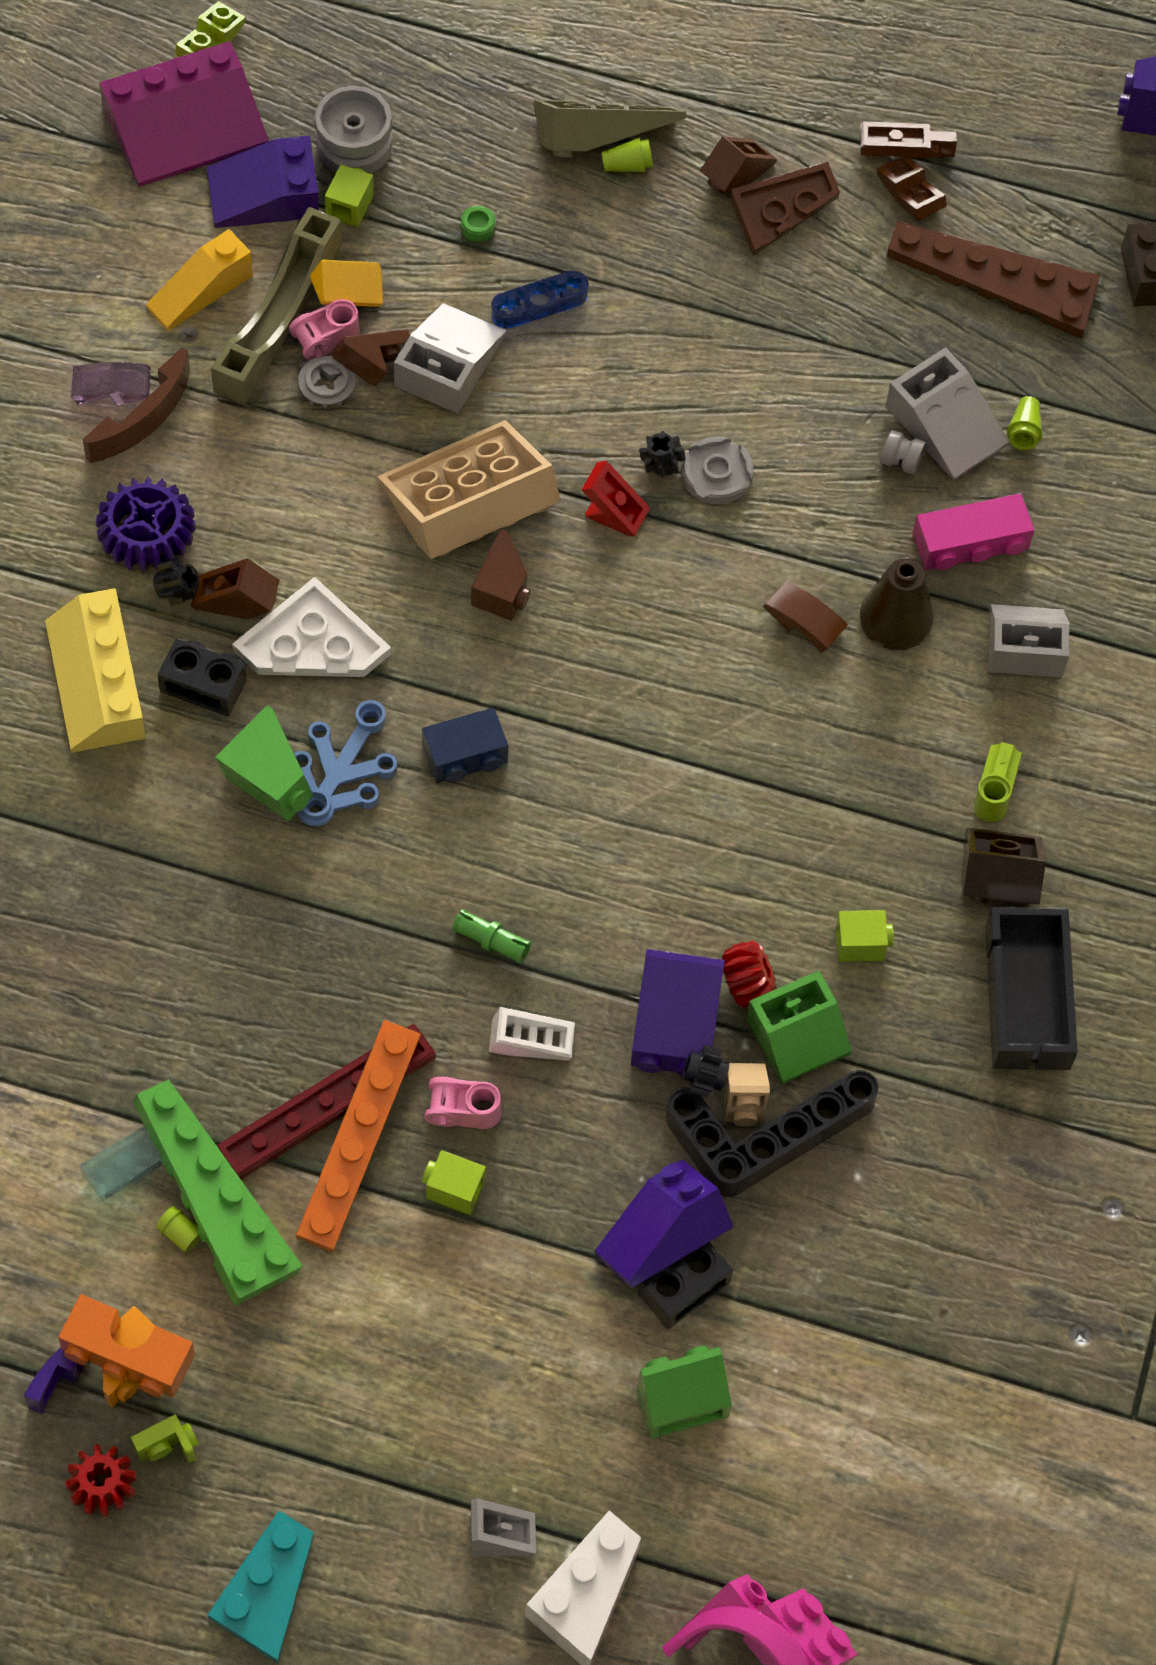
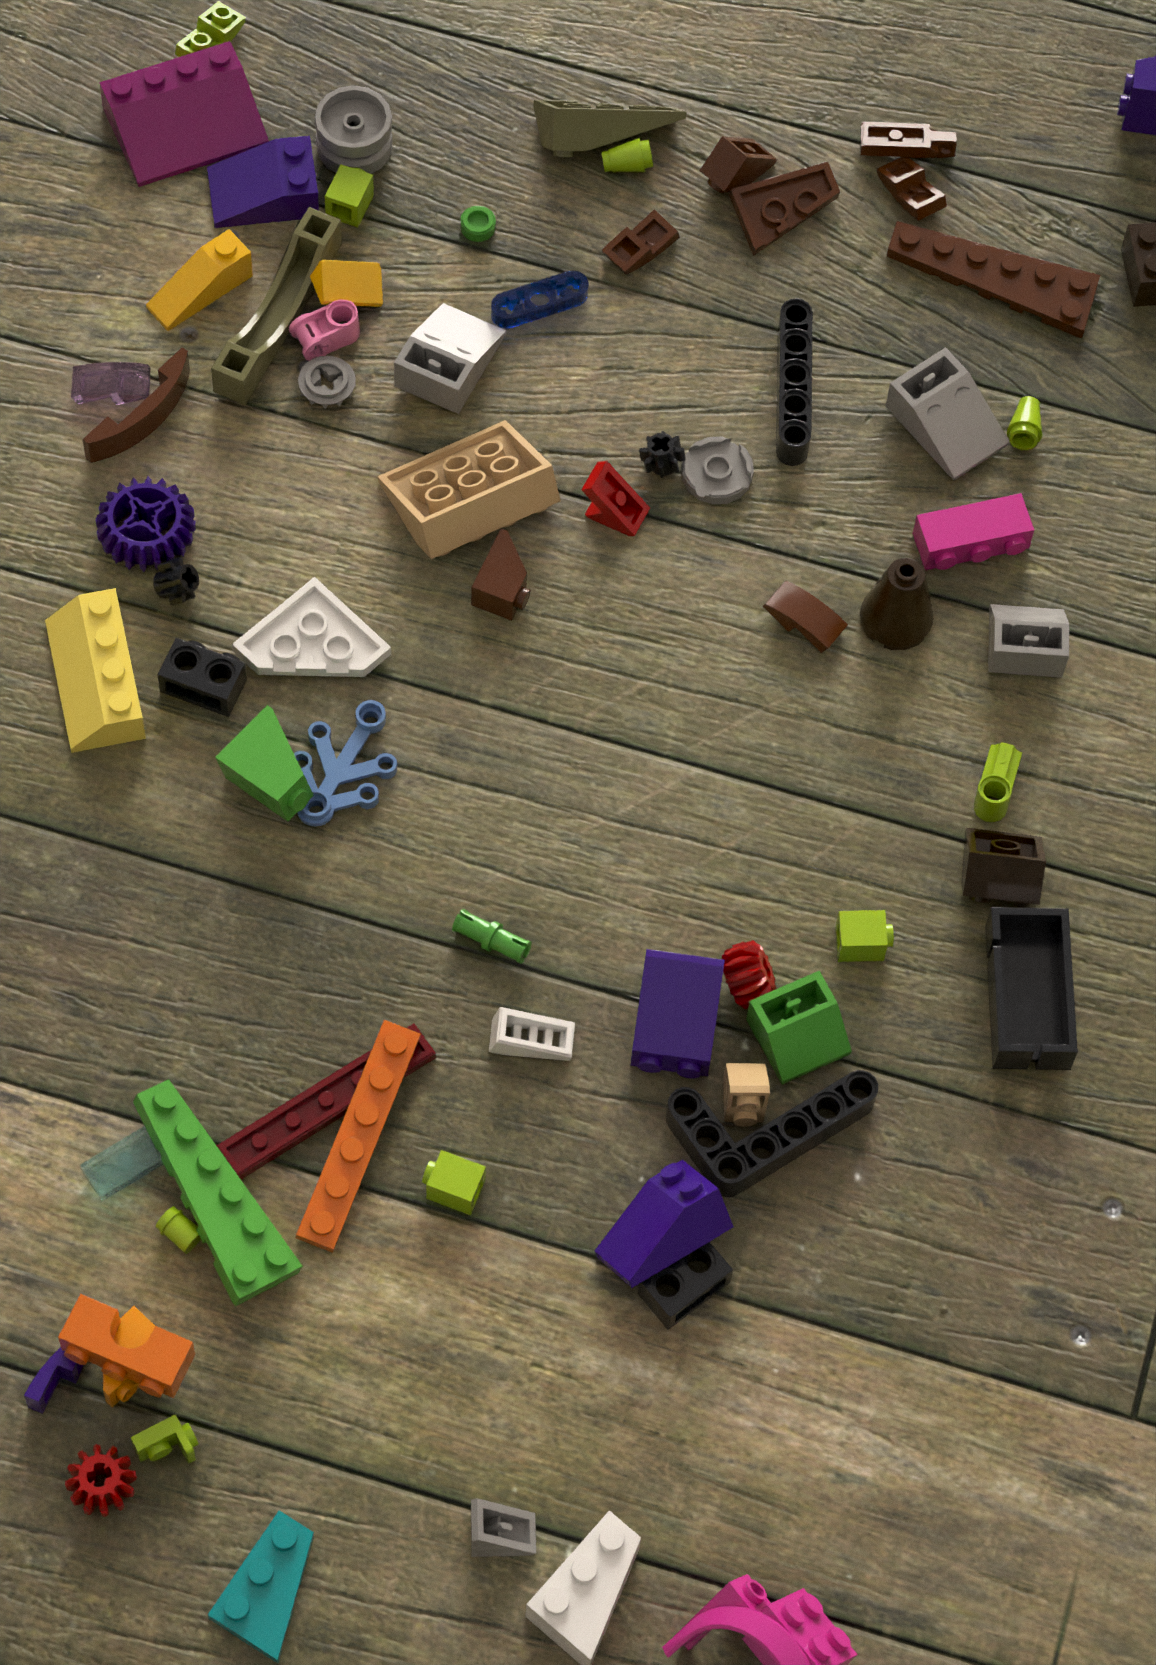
(236, 590): reddish brown slope -> none
(369, 352): reddish brown slope -> none
(460, 1101): bright pink piece -> none
(465, 745): dark blue brick -> none
(641, 244): none -> reddish brown slope
(684, 1391): bright green slope -> none
(705, 1071): black gear -> none
(792, 395): none -> black beam
(902, 452): light grey wheel -> none

